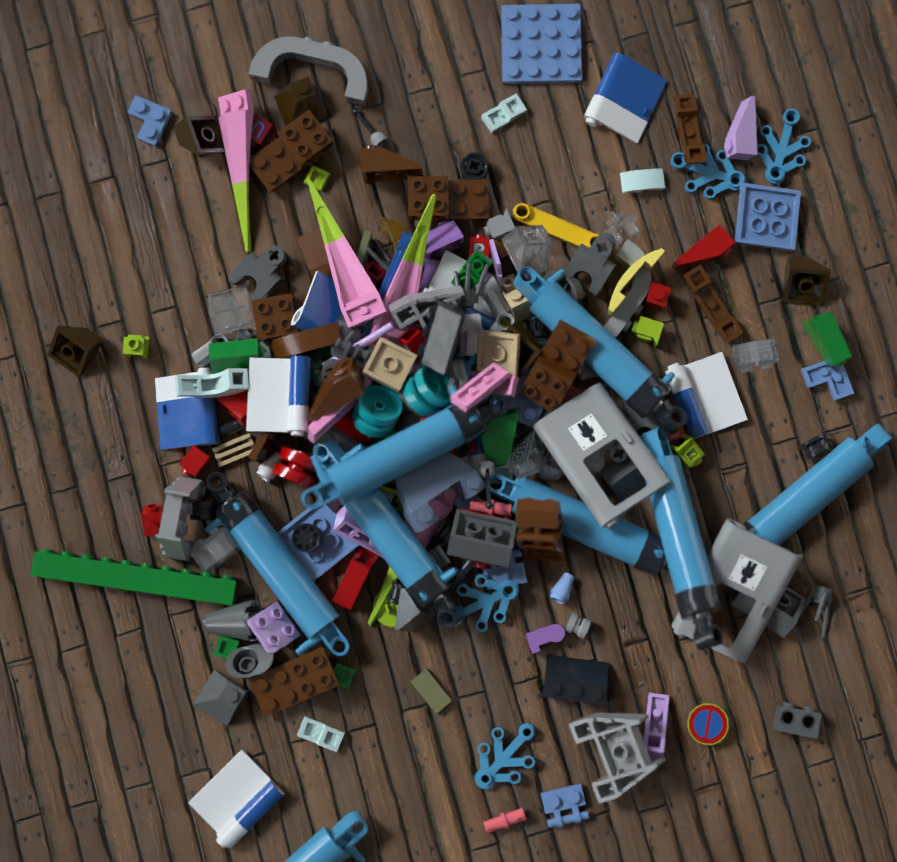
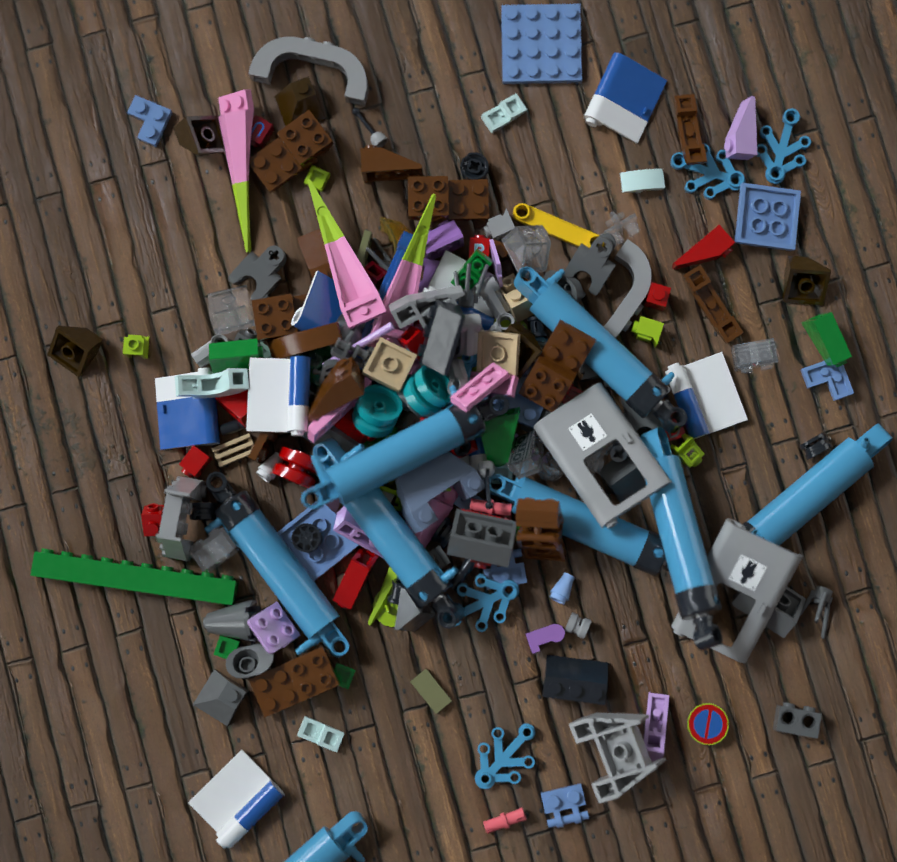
(648, 261): light yellow slope -> none

